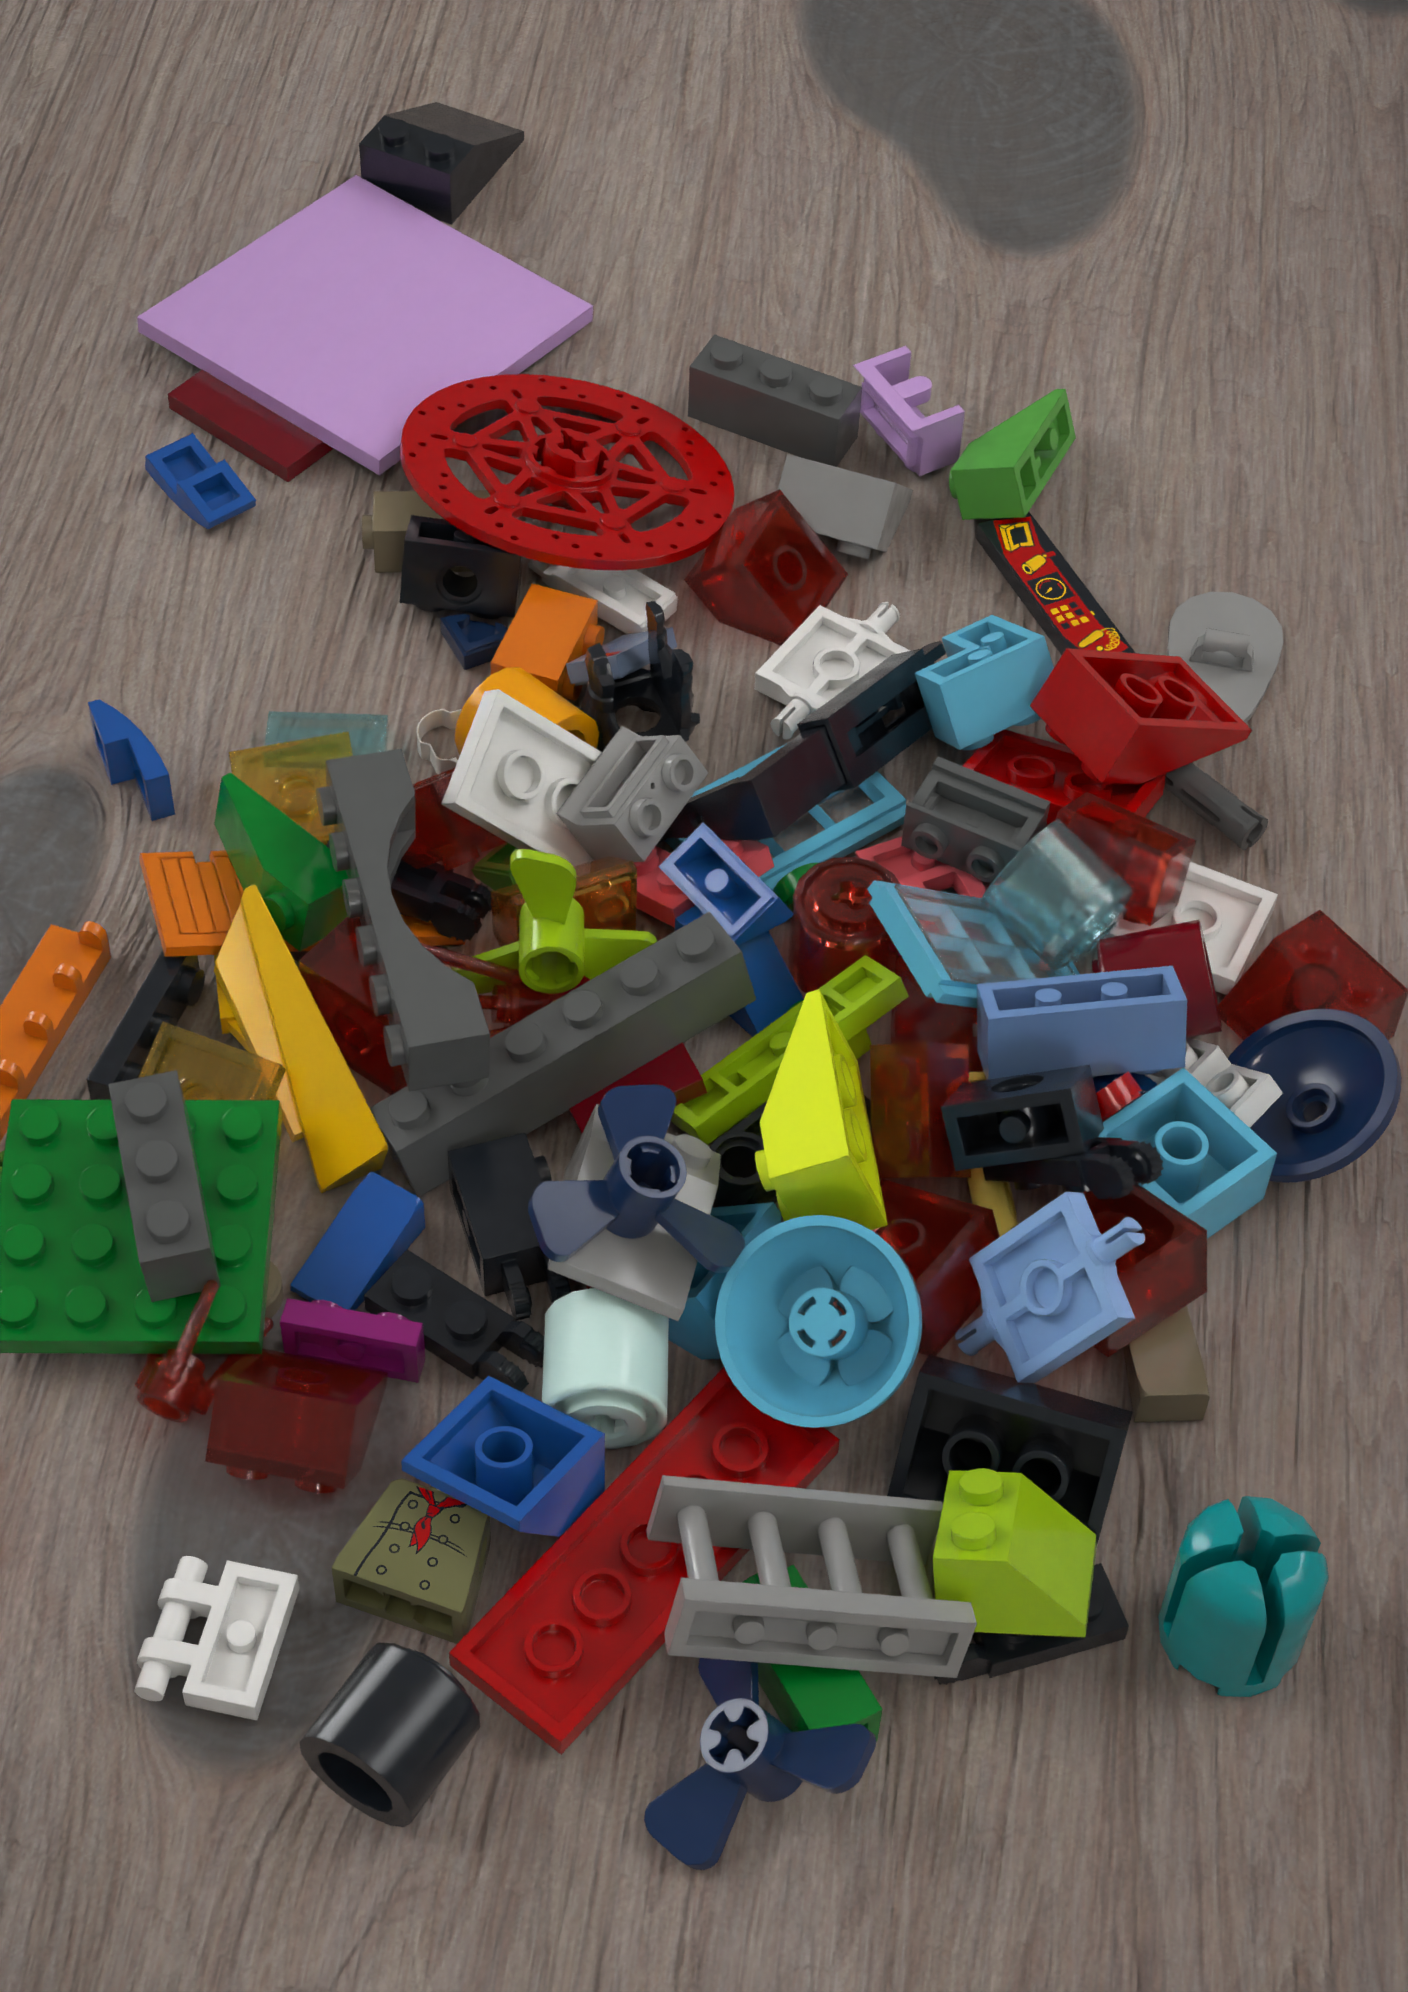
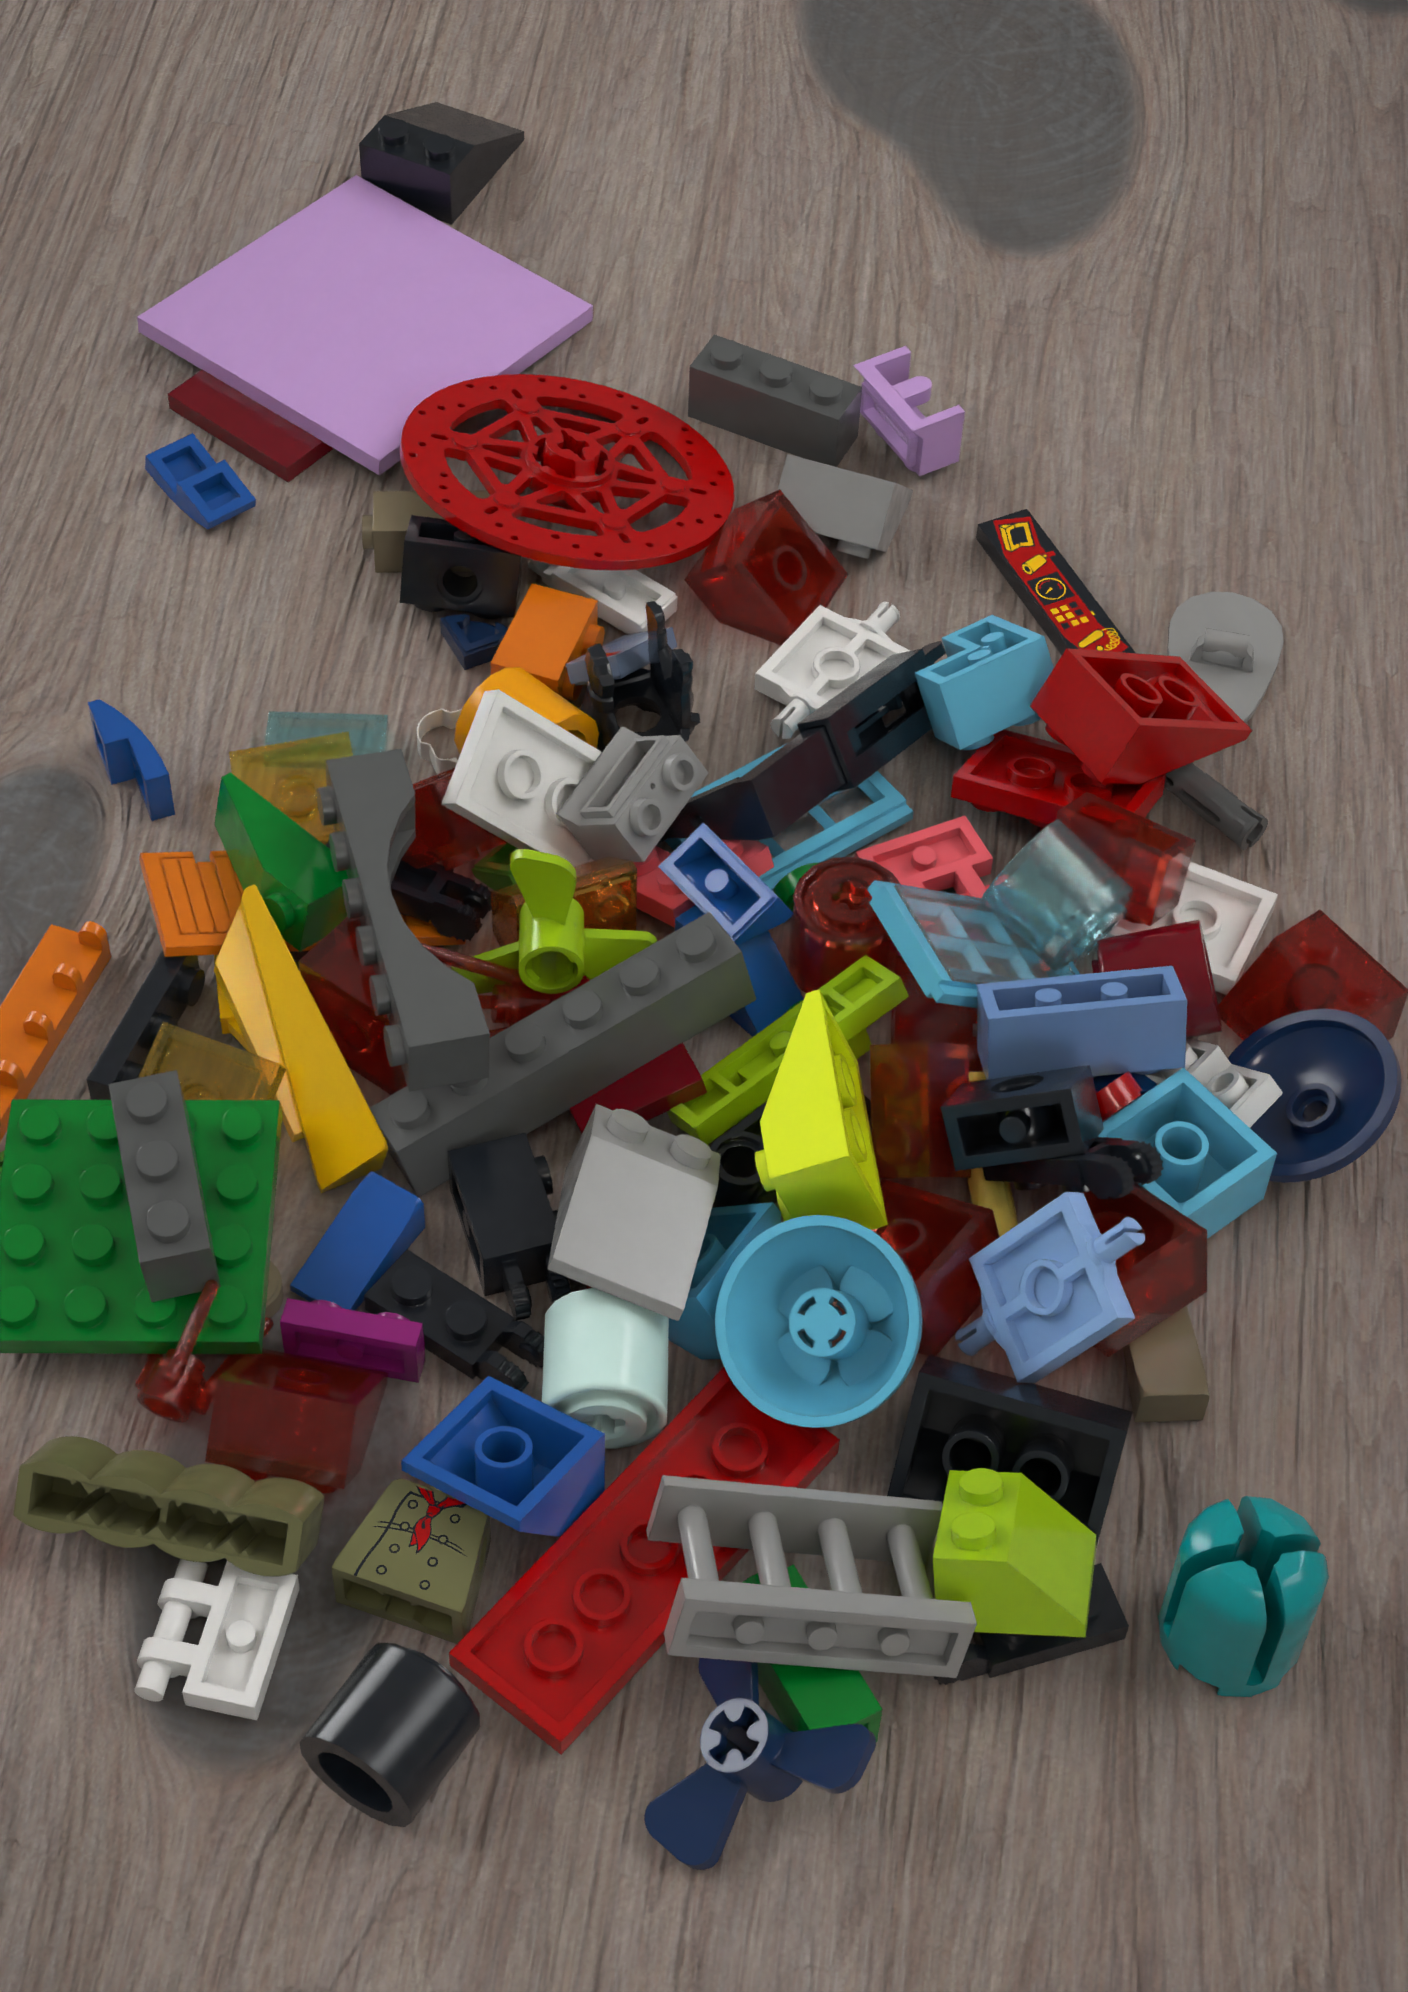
(155, 1500): none -> olive brick
(635, 1190): dark blue piece -> none
(971, 820): dark grey hinge -> none
(1013, 461): bright green slope -> none

